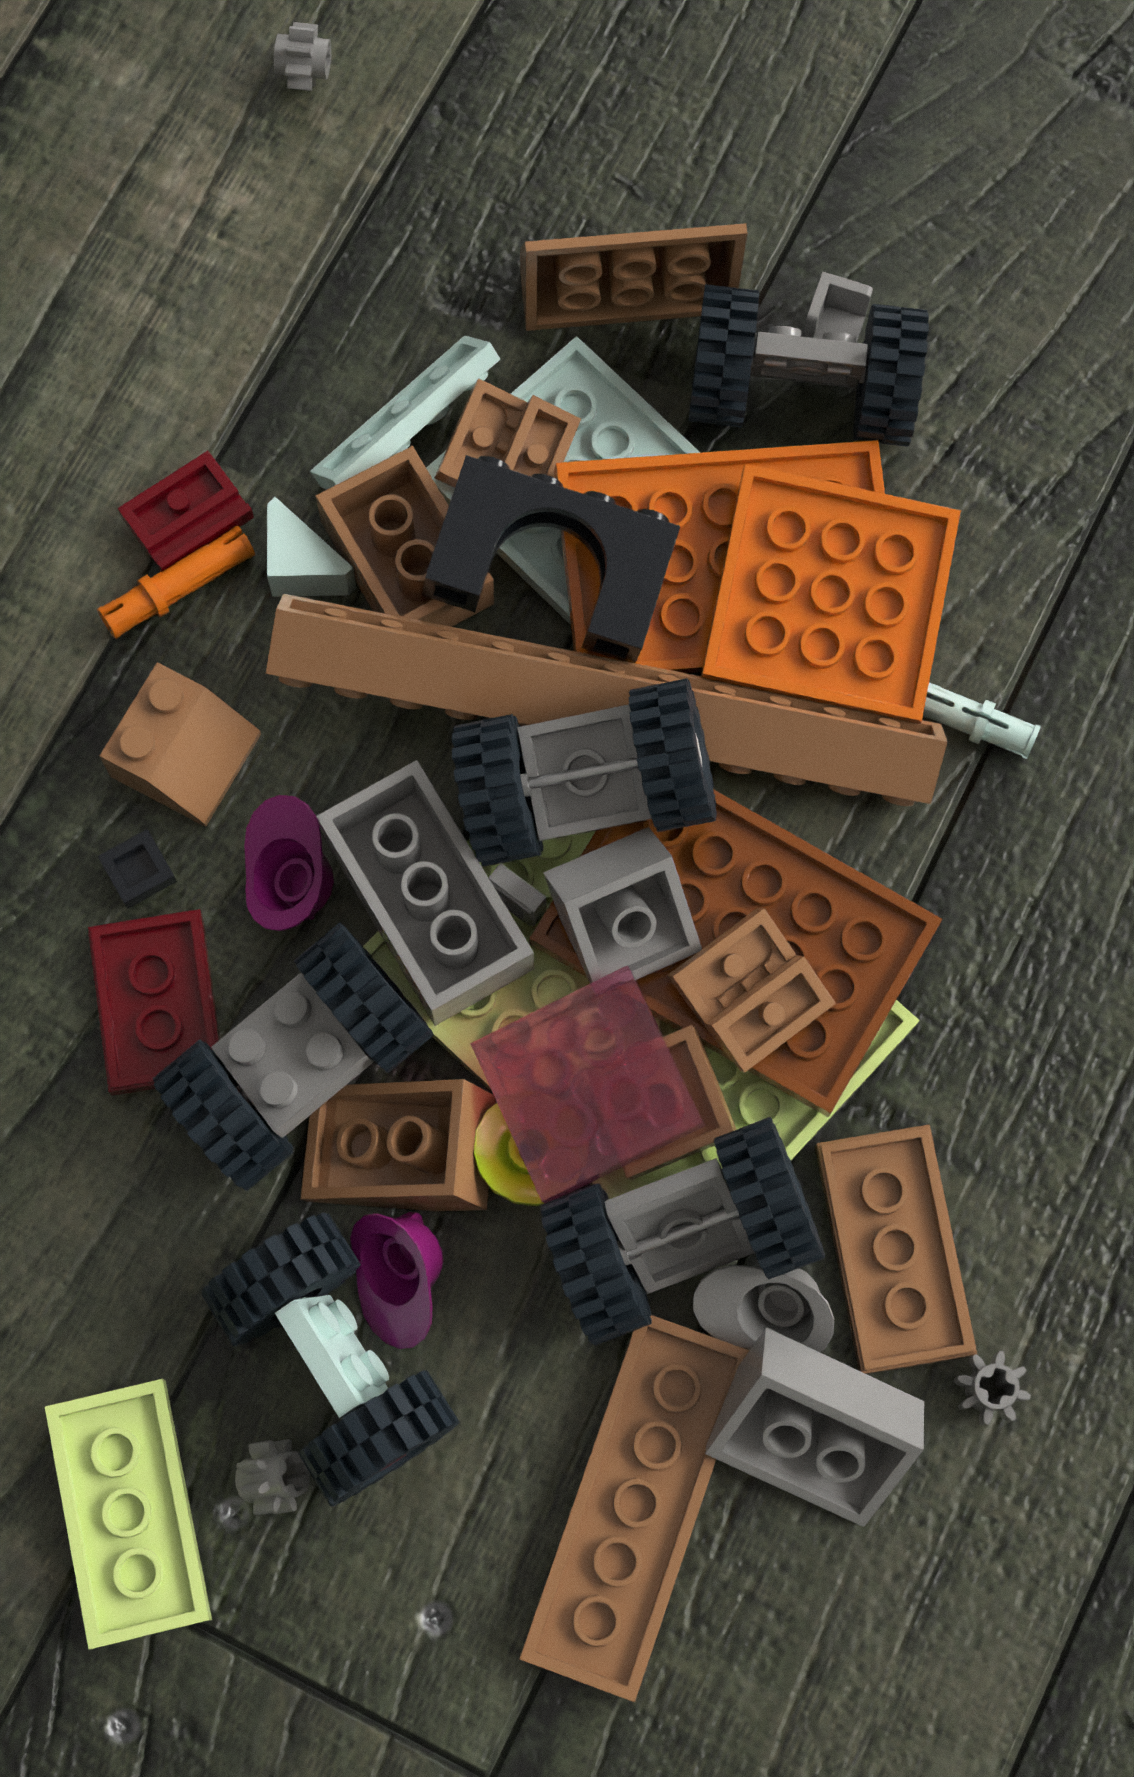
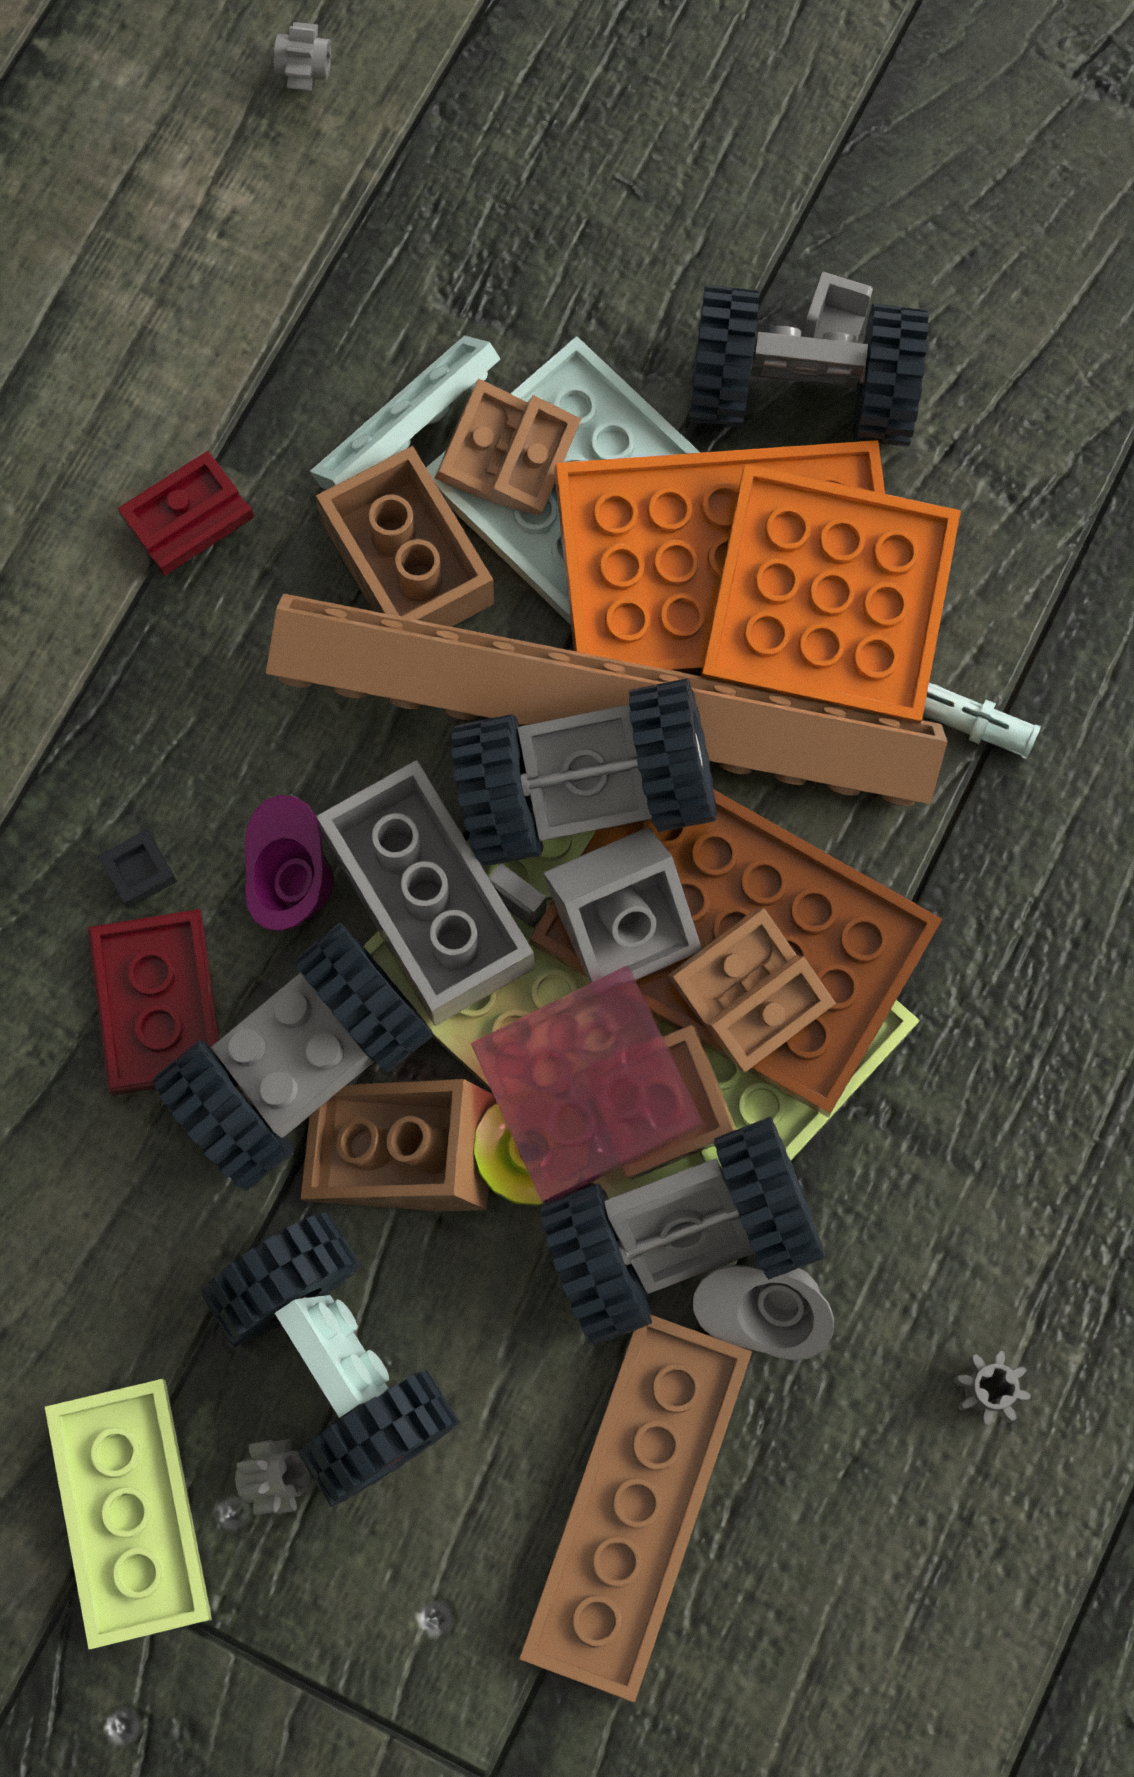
(167, 587): orange pin -> none
(179, 745): medium nougat slope -> none
(300, 560): light aqua slope -> none
(395, 1275): magenta piece -> none
(498, 502): black arch -> none
(627, 275): medium nougat slope -> none
(817, 1428): light grey slope -> none
(895, 1250): medium nougat tile -> none

